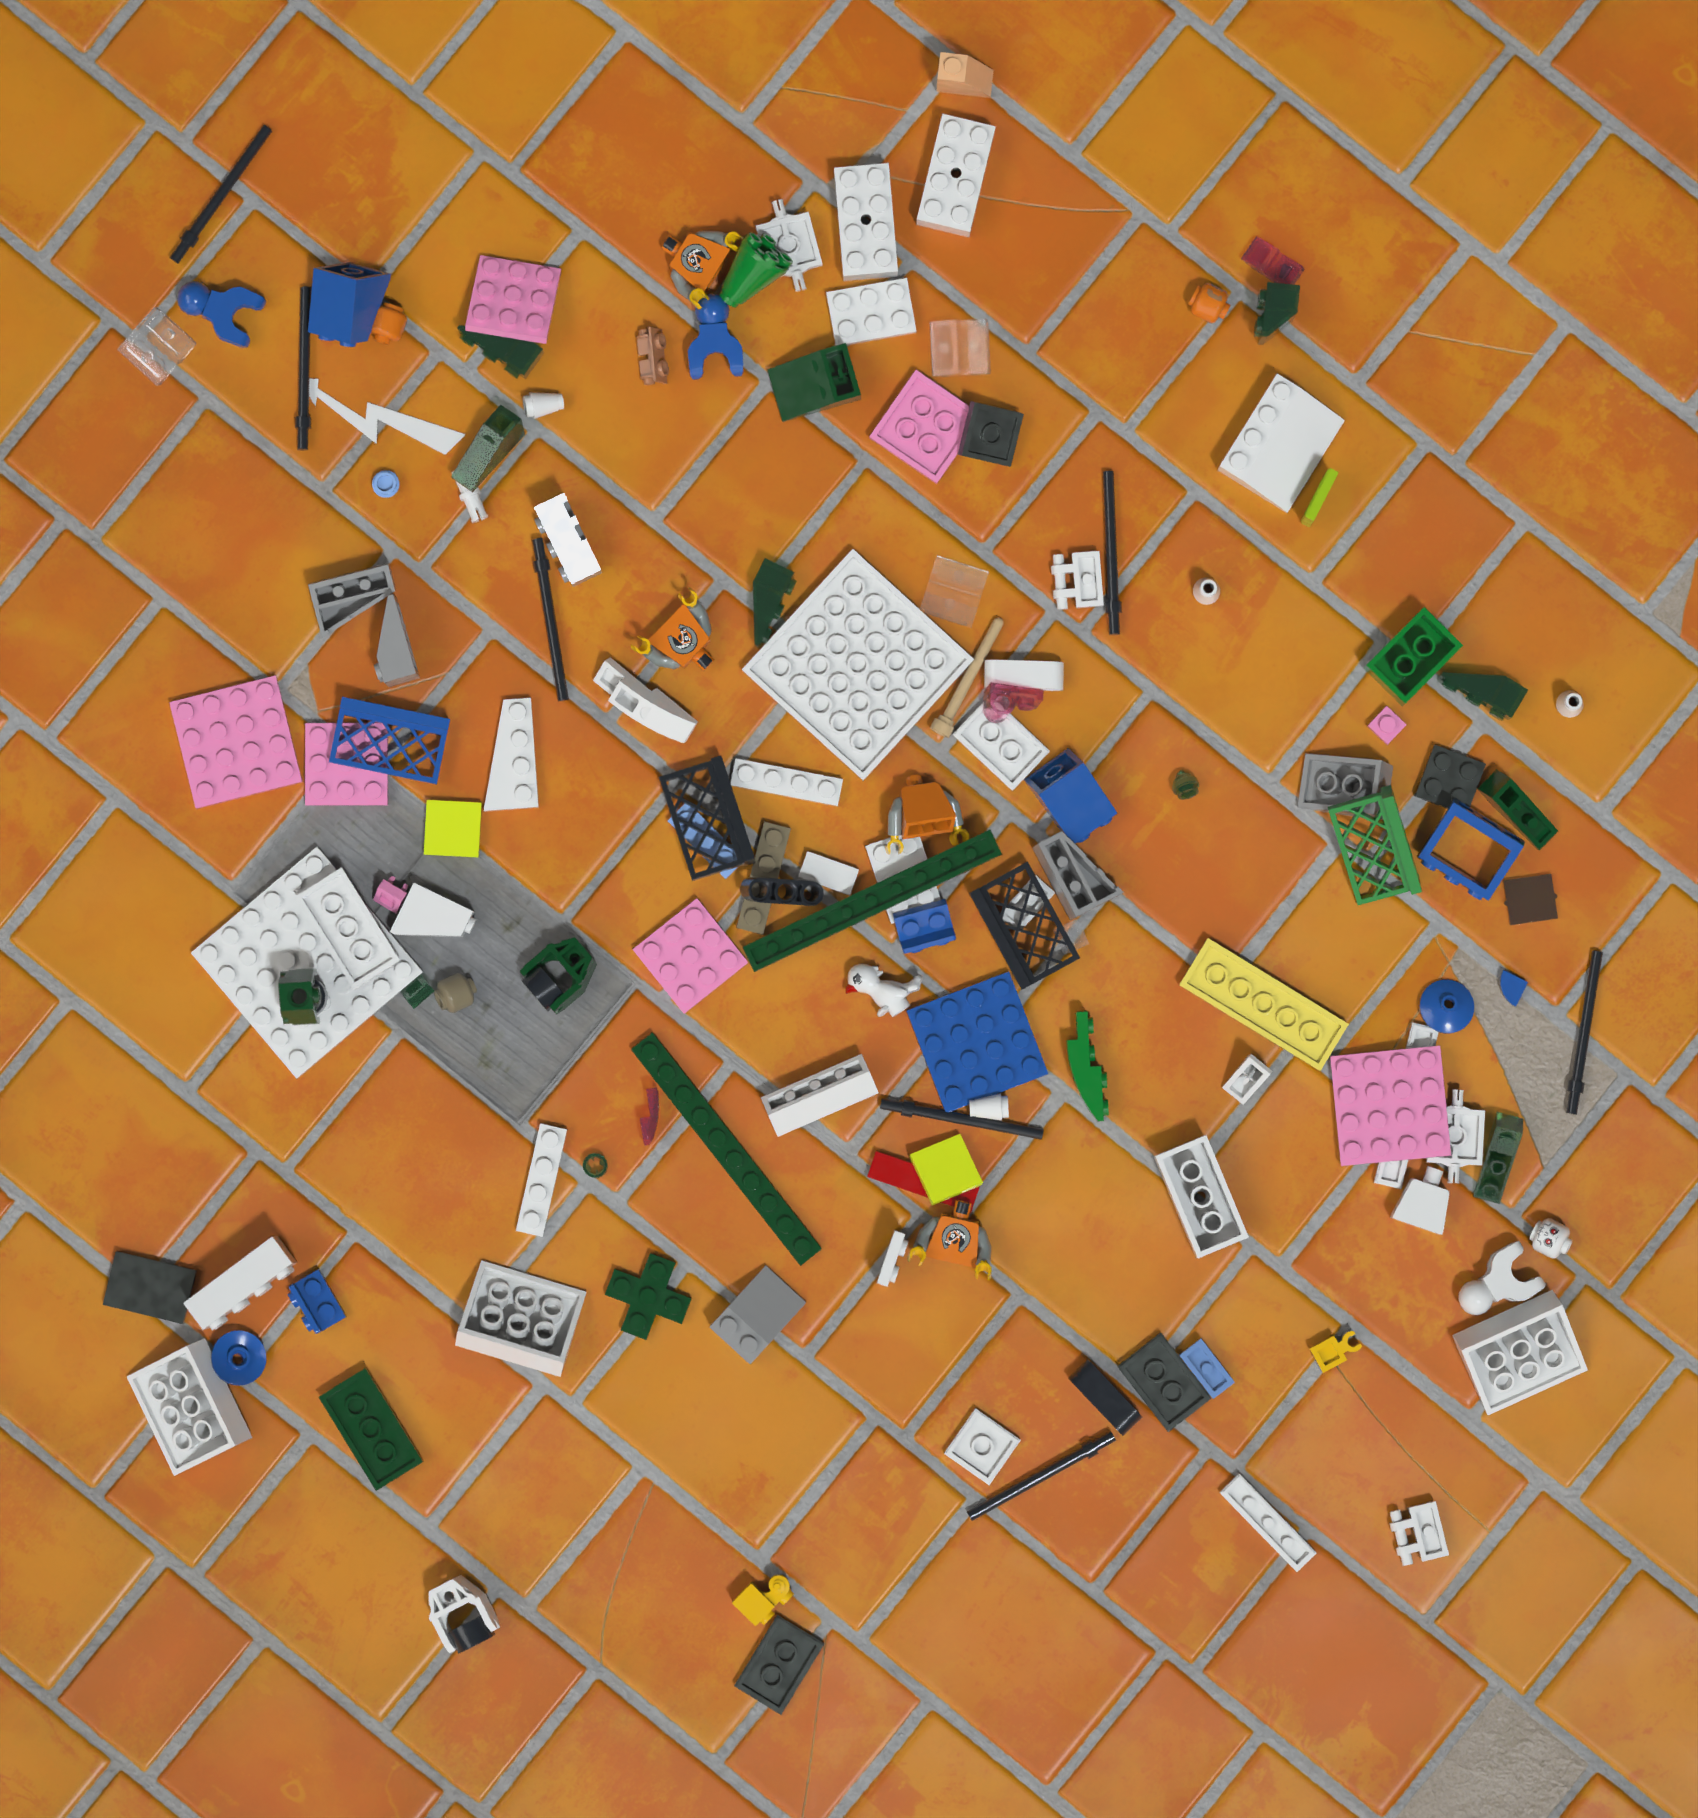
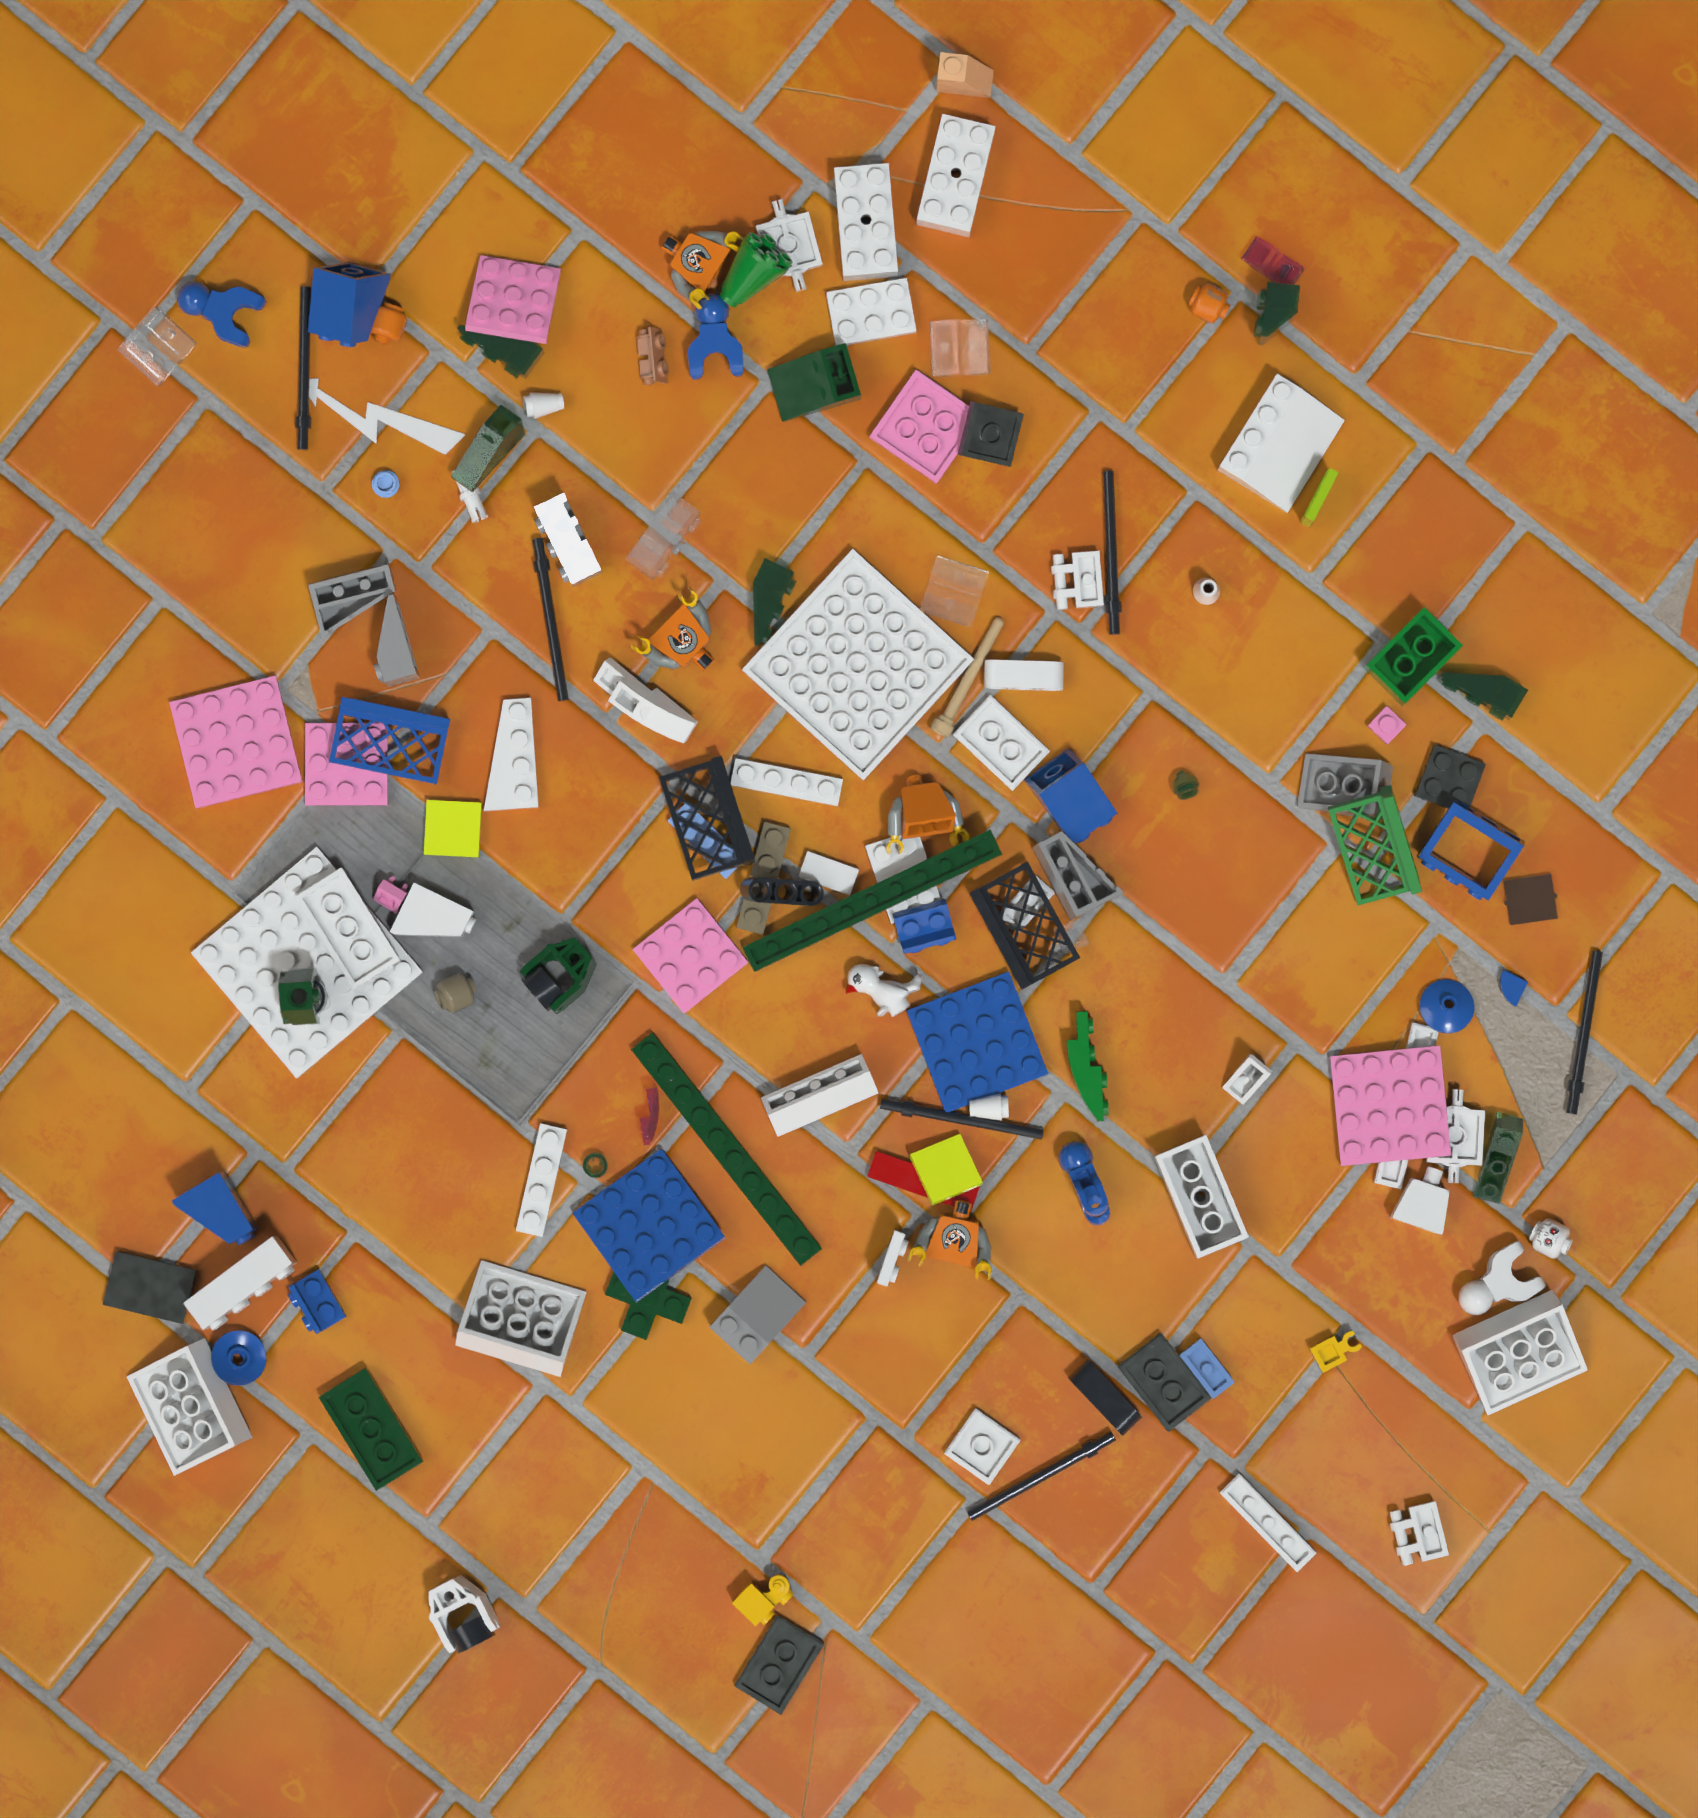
(190, 237): black bar -> none
(218, 1209): none -> blue slope
(417, 991): clear green tile -> none
(648, 1225): none -> blue plate
(664, 537): none -> clear brick
(1009, 697): clear pink plate -> none
(1077, 1161): none -> blue piece
(1263, 1004): light yellow plate -> none
(1517, 809): dark green slope -> none
(1563, 705): white cone -> none

